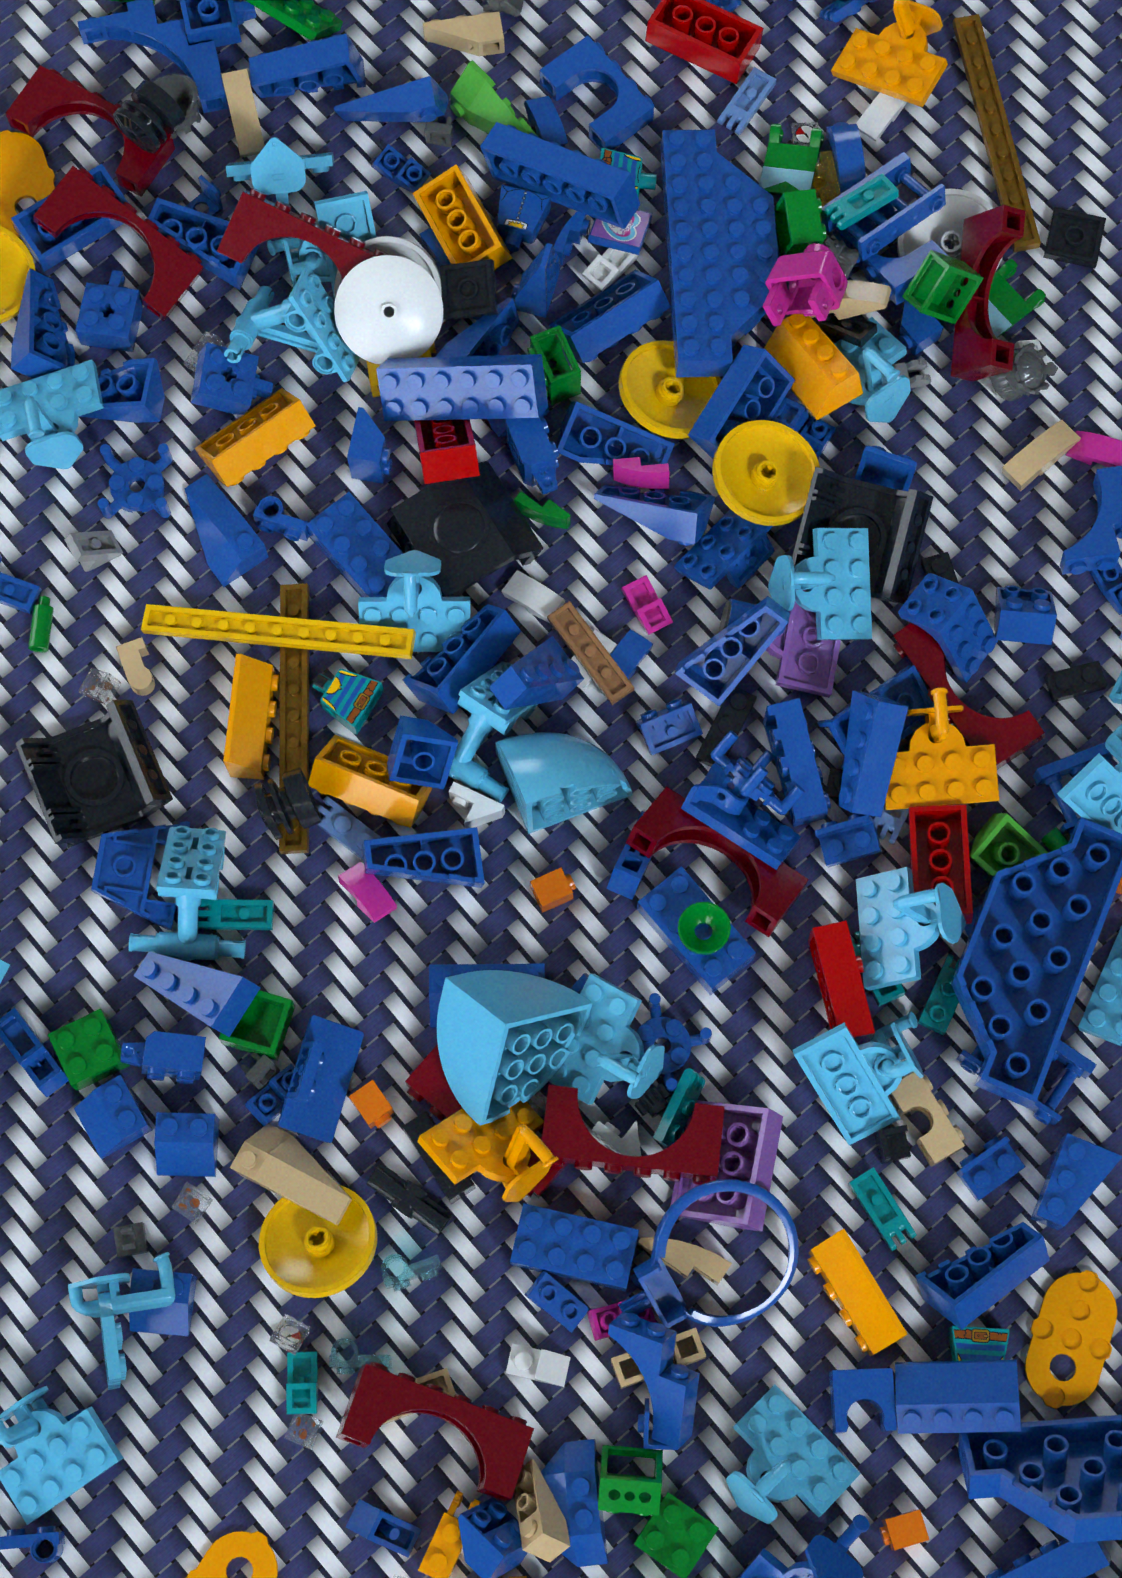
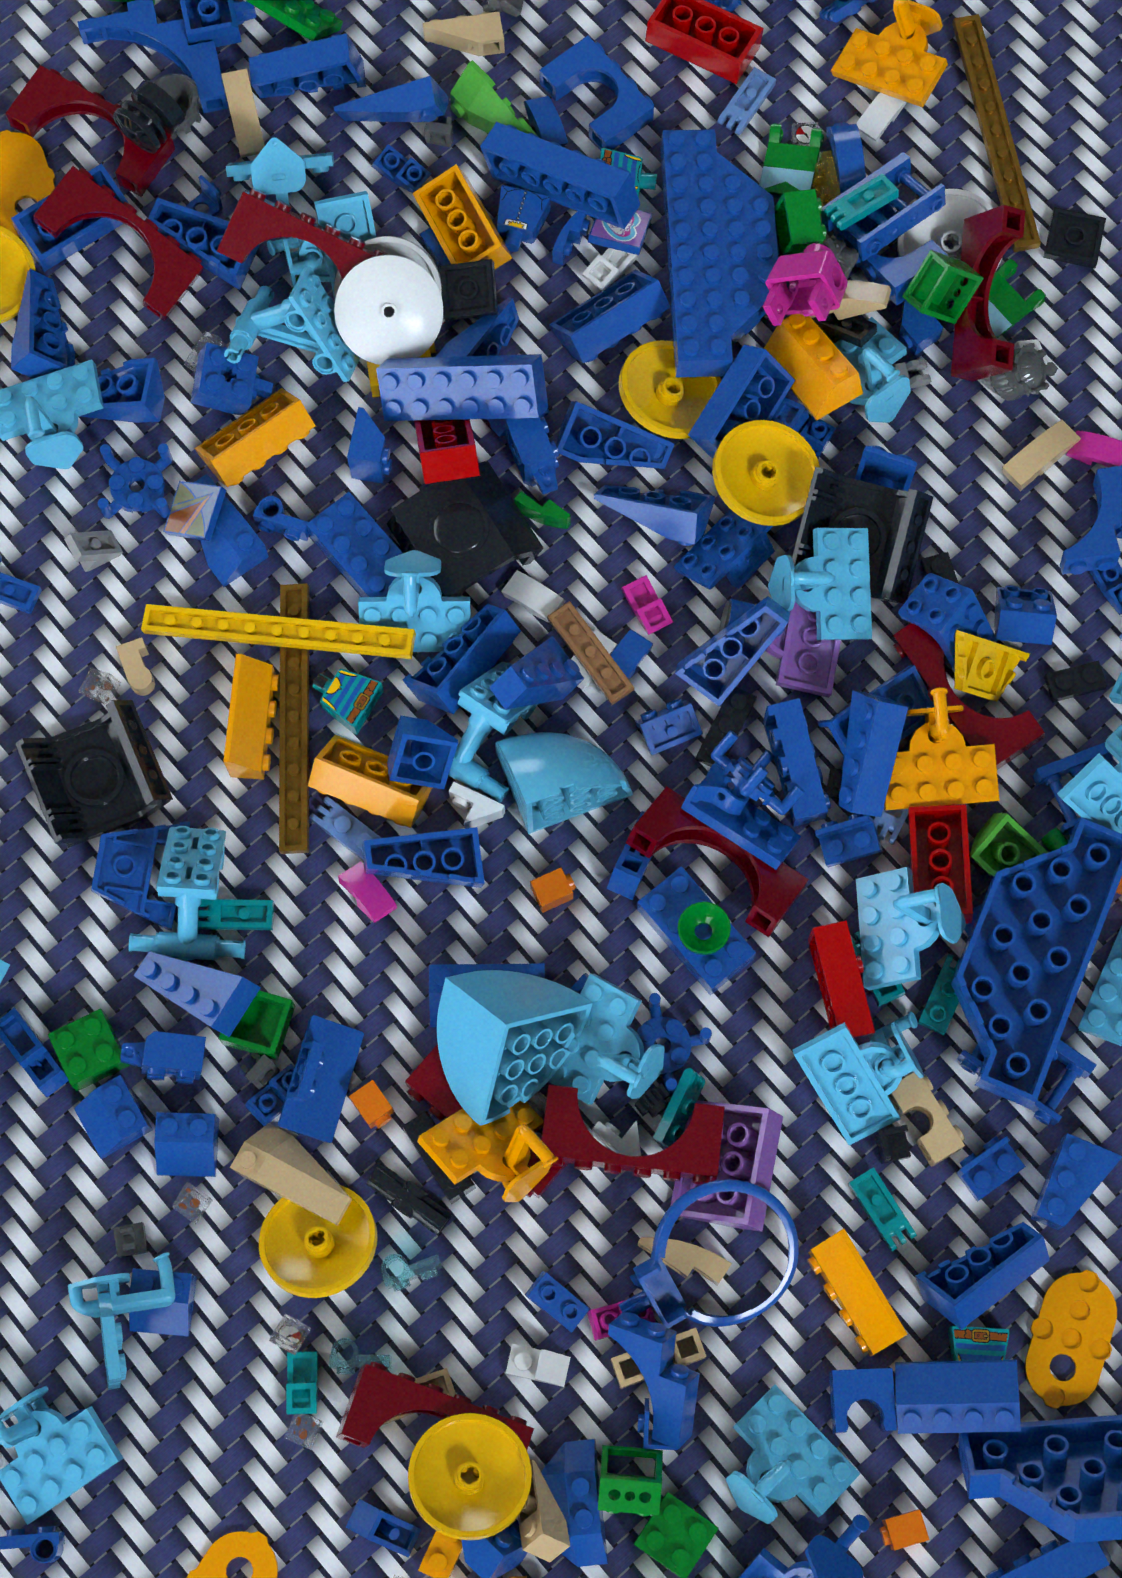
(41, 626): green cylinder -> none
(110, 315): blue hinge -> none
(195, 510): none -> tile
(287, 803): black wheel -> none
(469, 1476): none -> yellow dish
(538, 283): blue wedge -> none
(550, 345): green piece -> none
(574, 1247): blue brick -> none
(631, 473): dark pink slope -> none
(984, 665): none -> yellow wing

